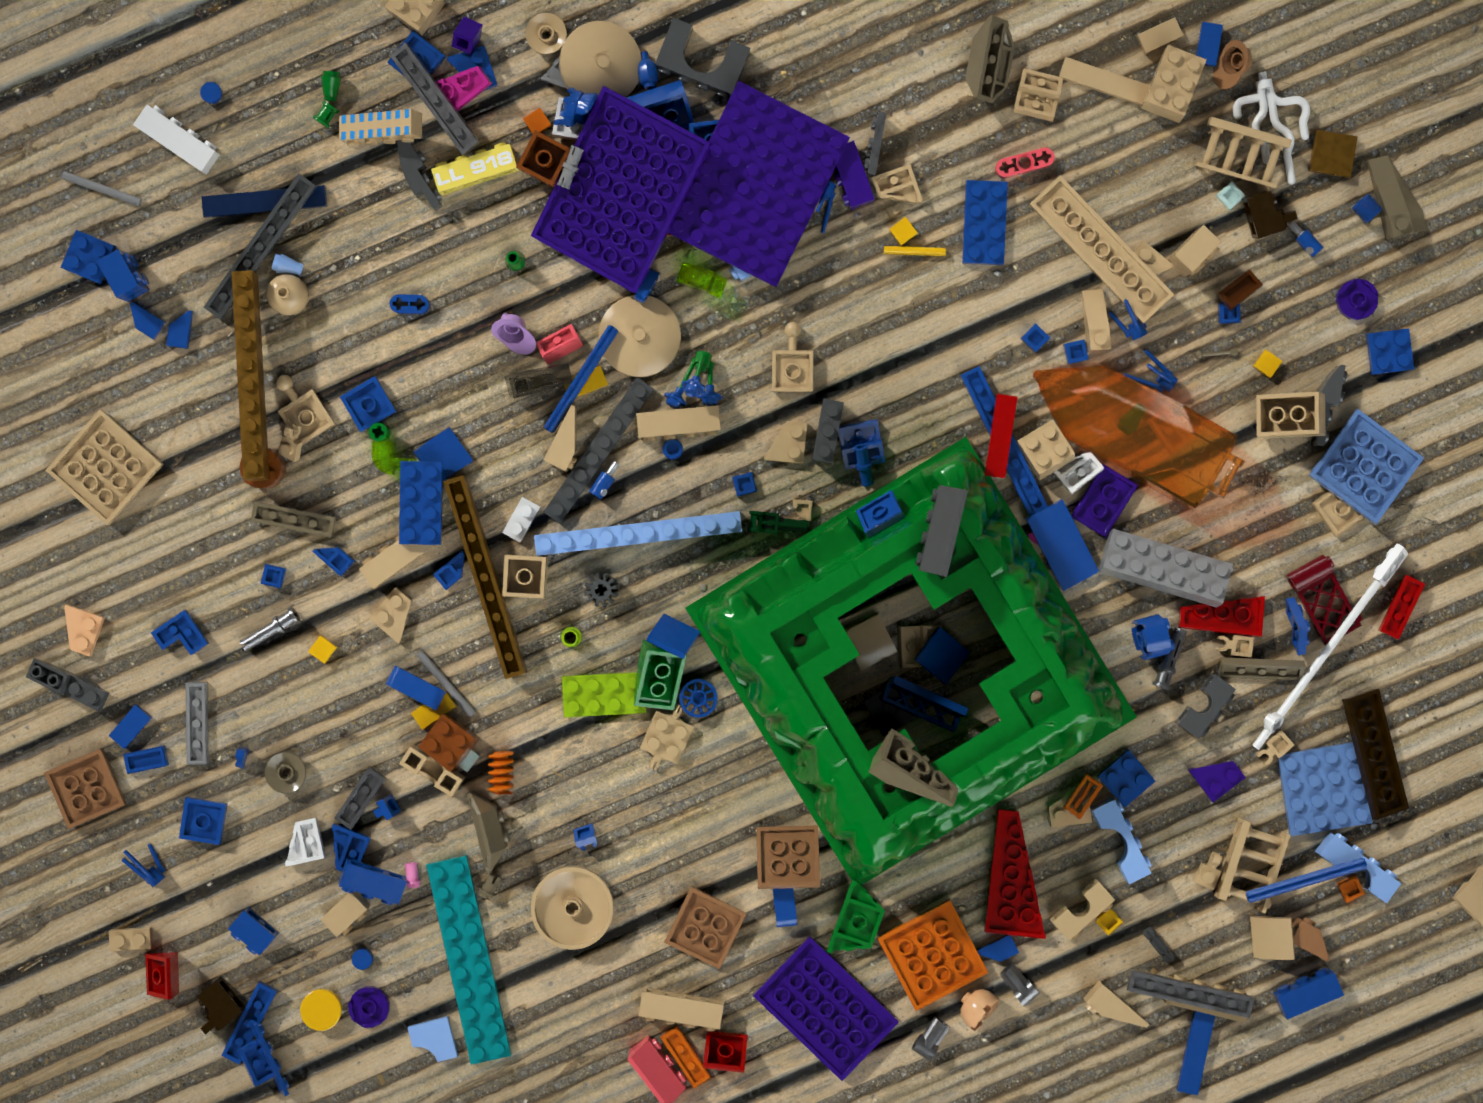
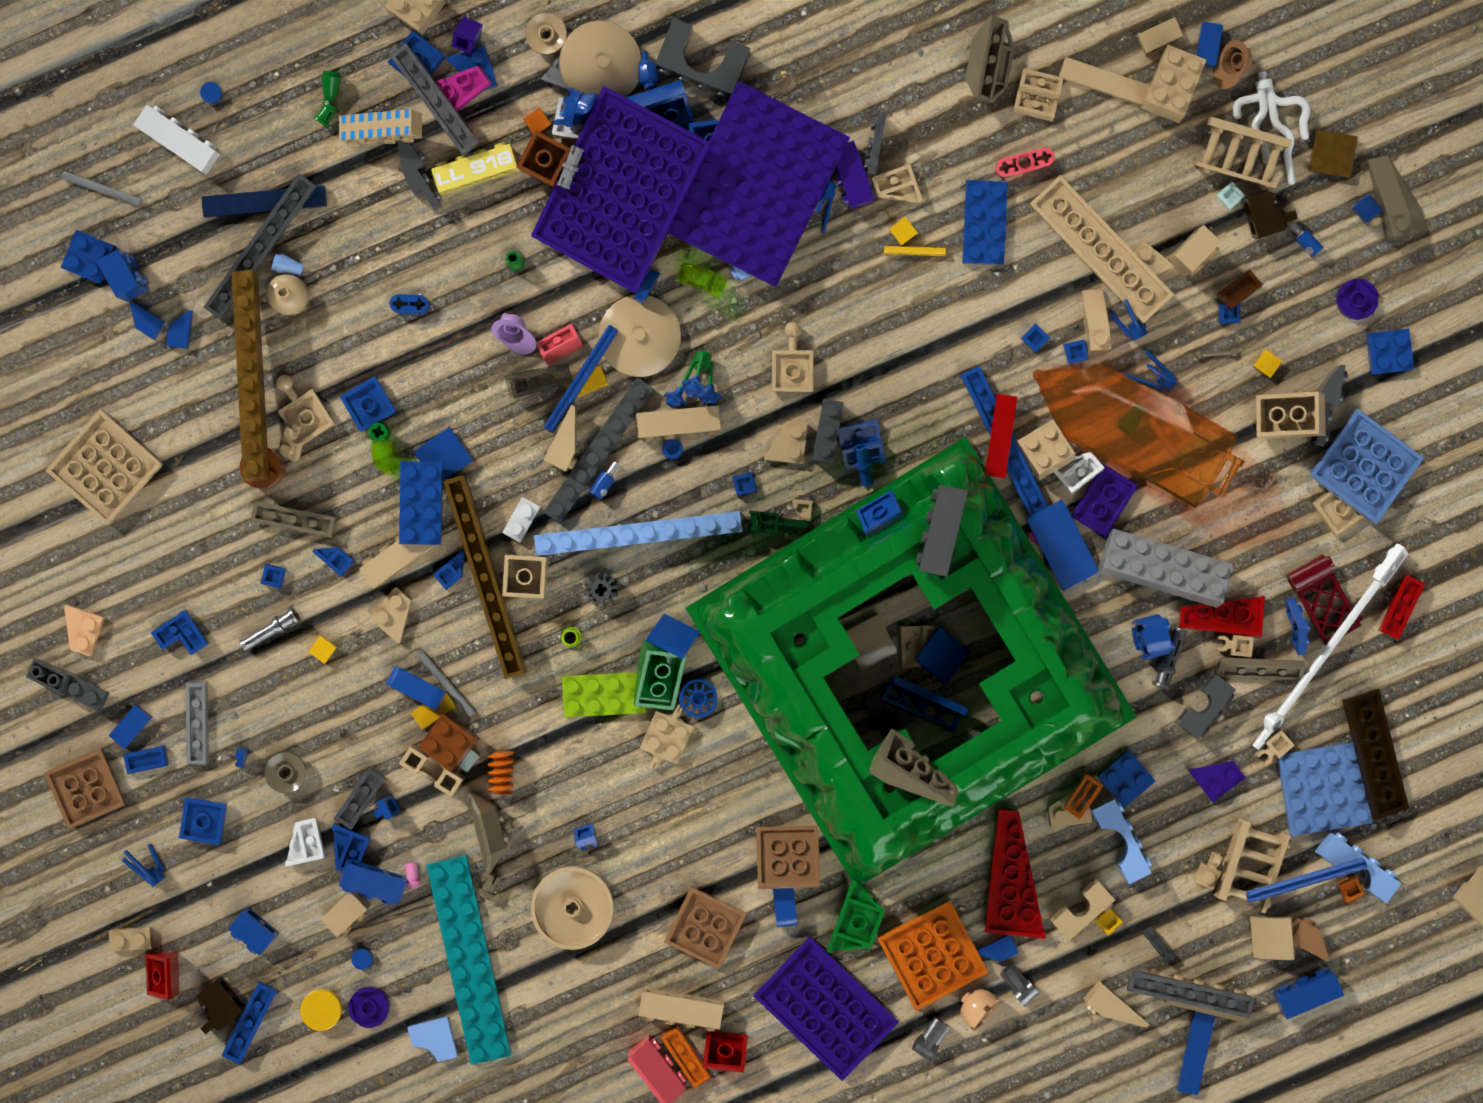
(259, 1060): blue bracket -> none

